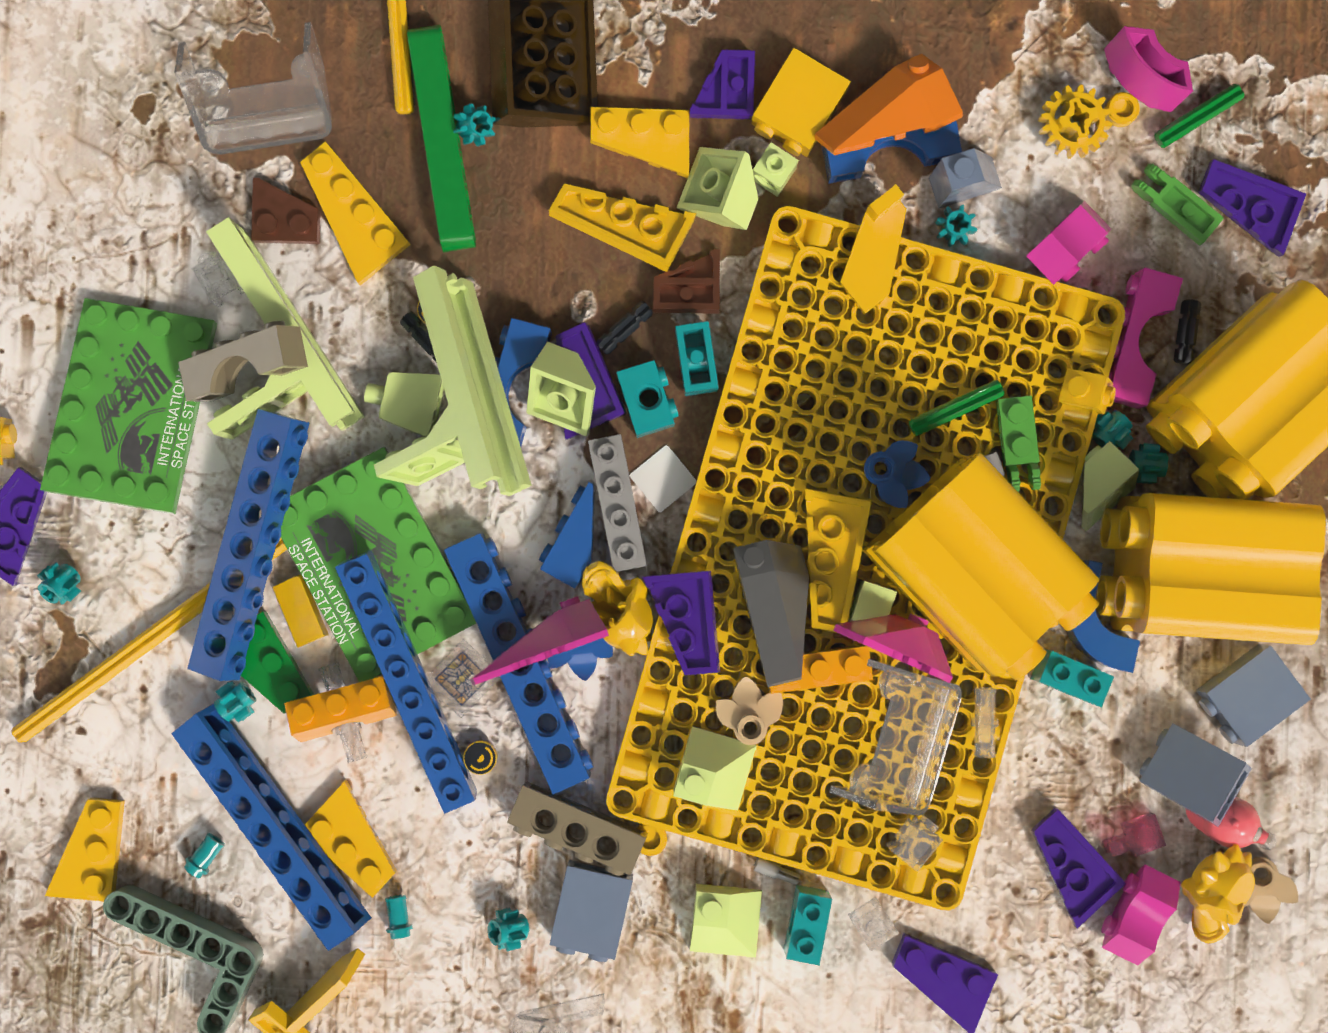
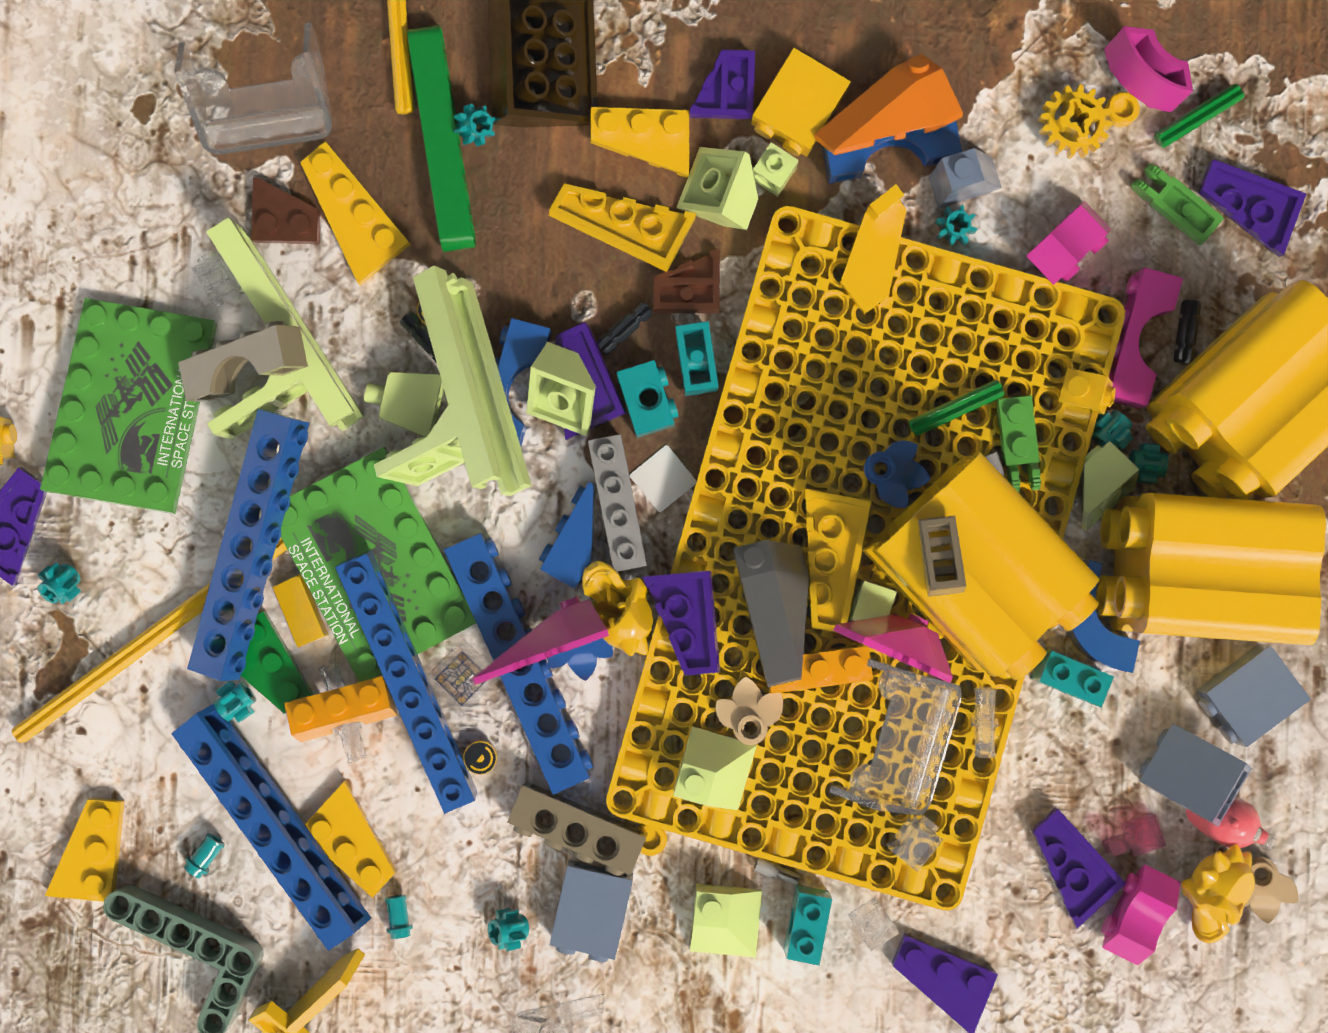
(944, 587): none -> dark tan slope

